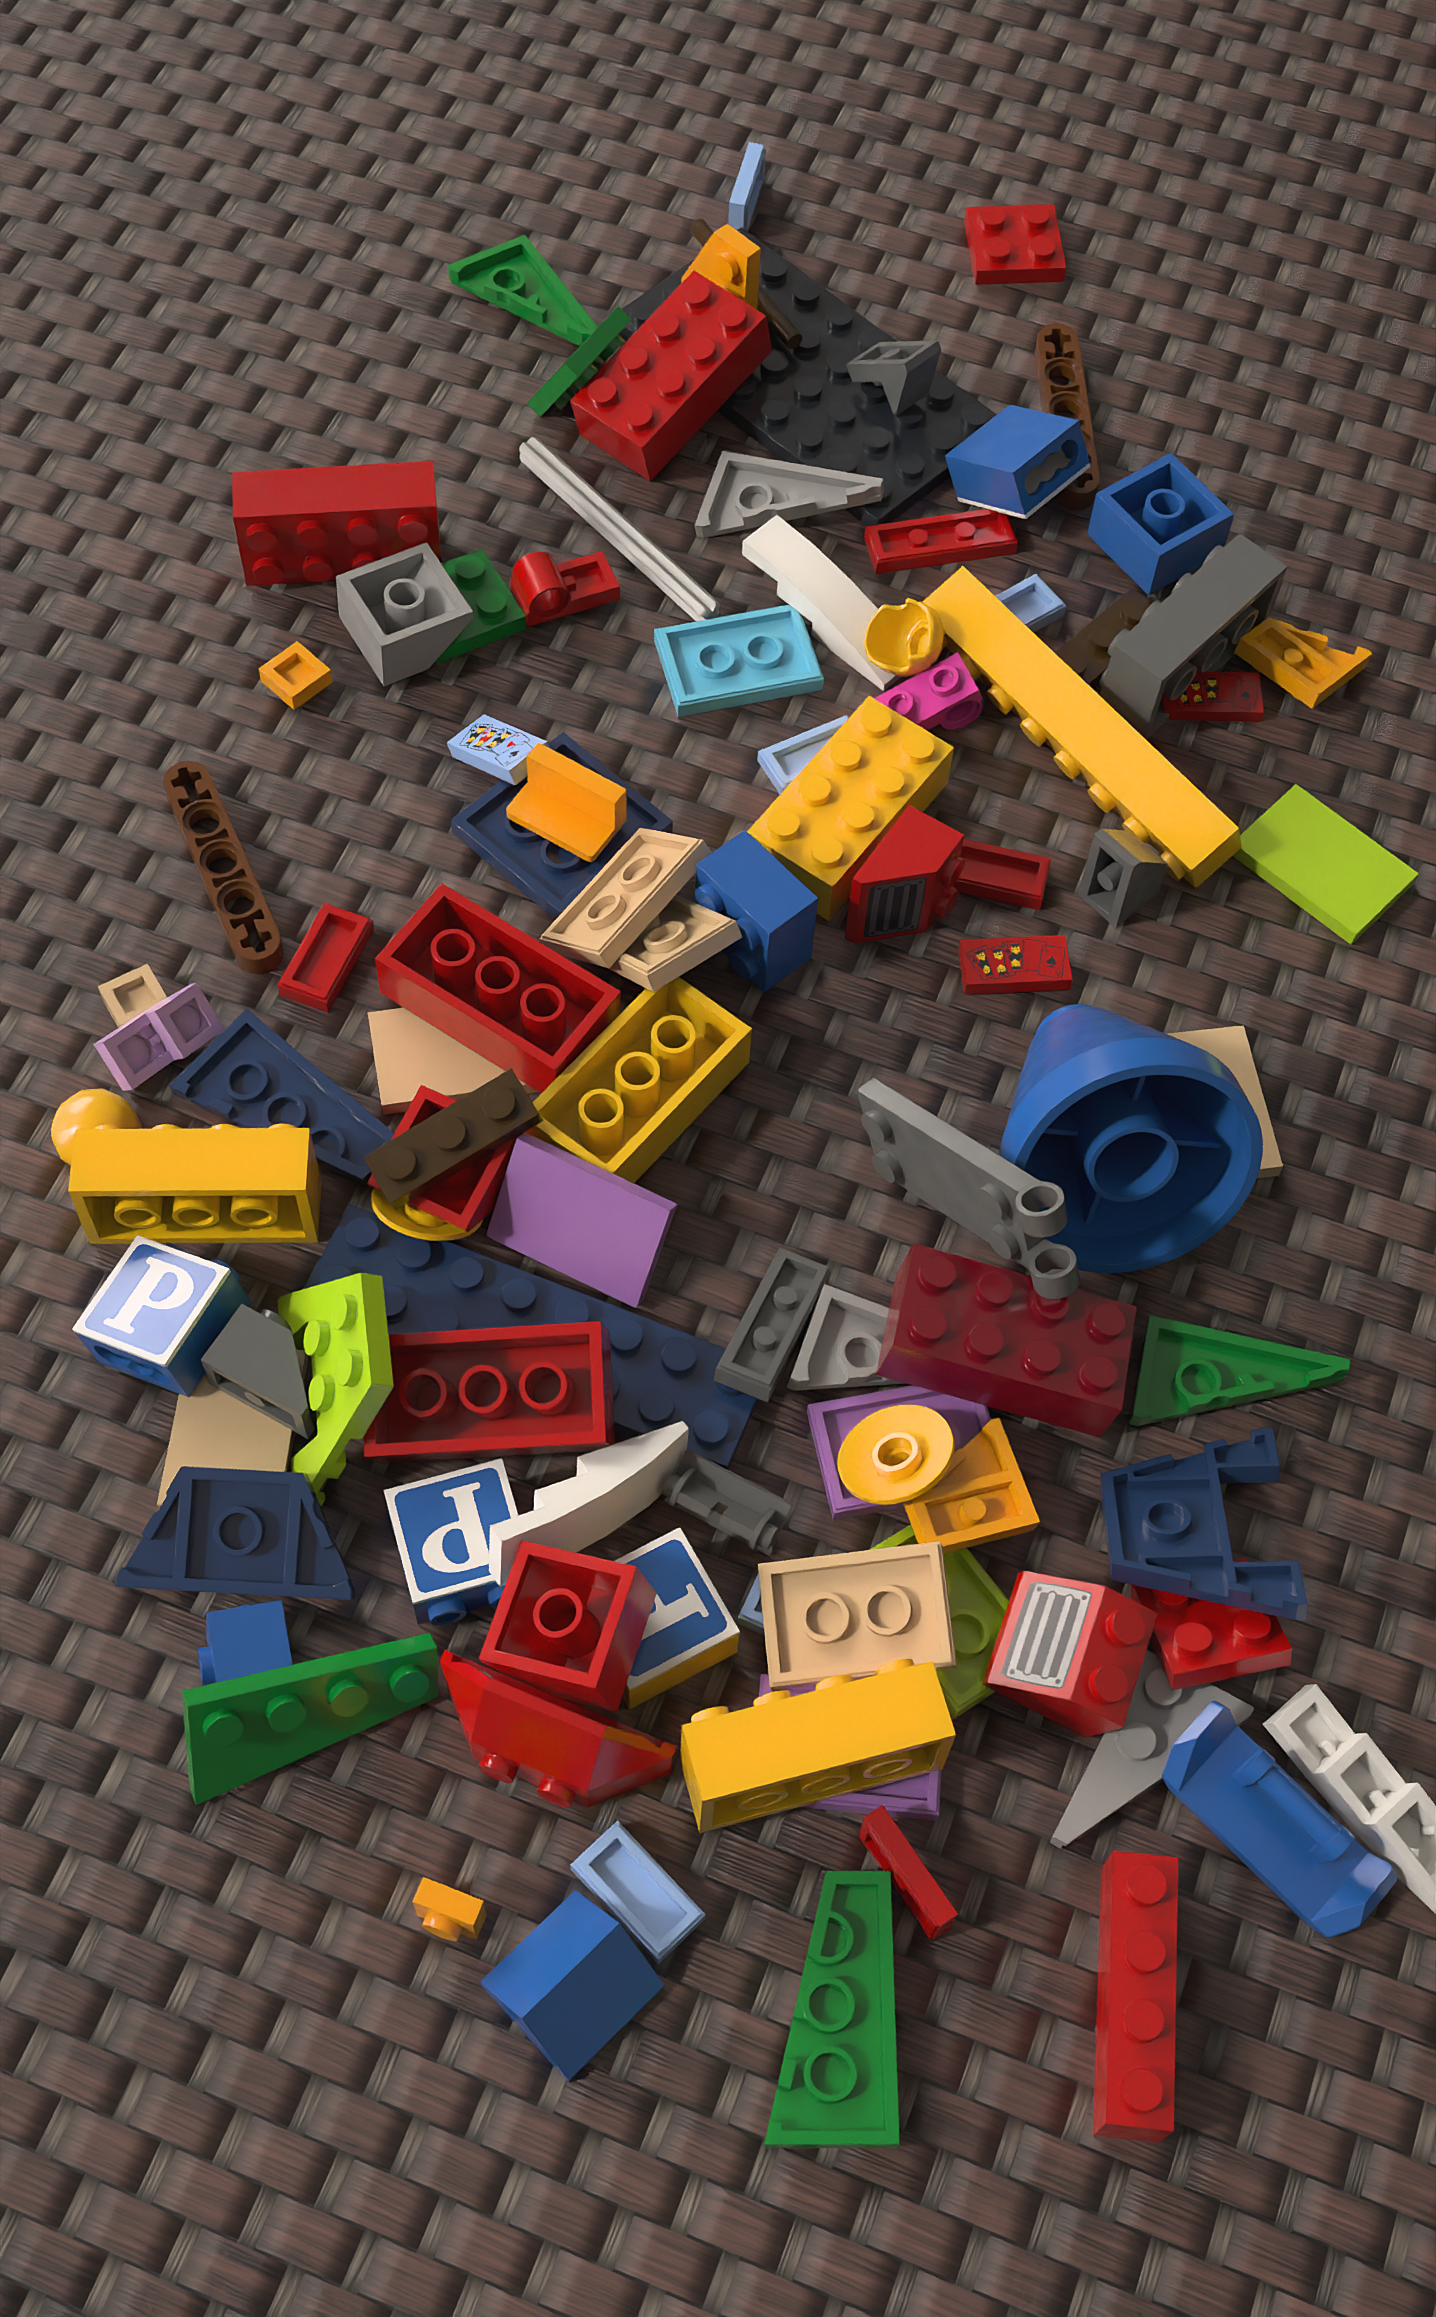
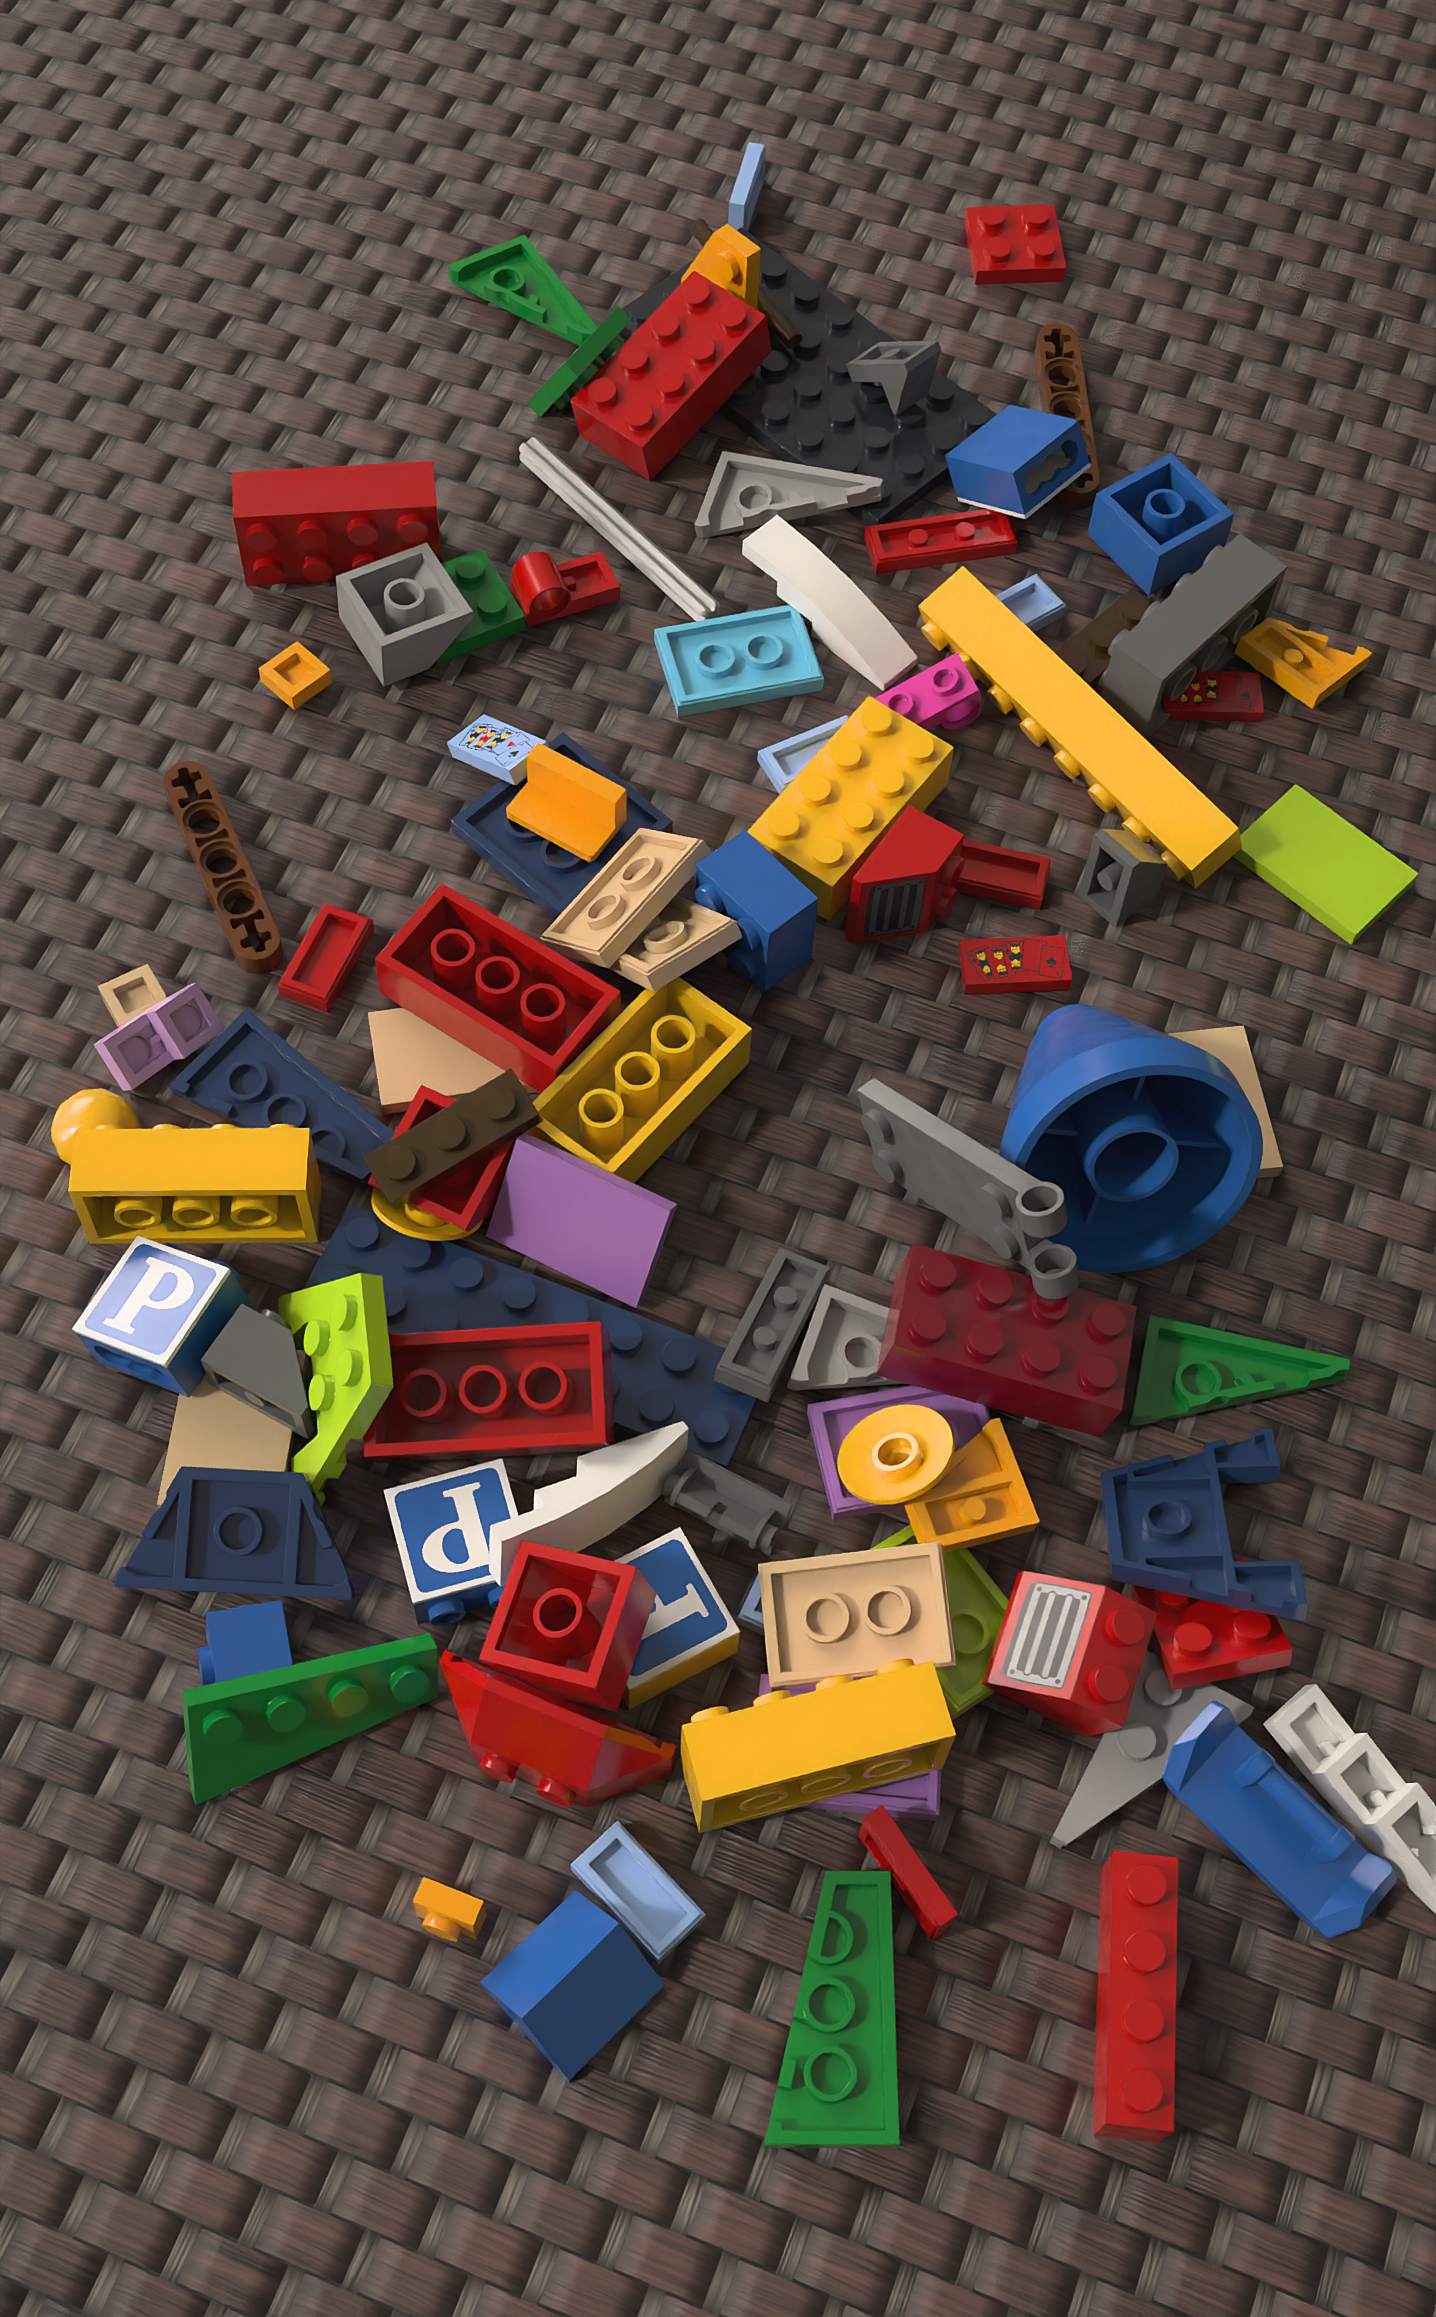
(904, 638): yellow hair -> none

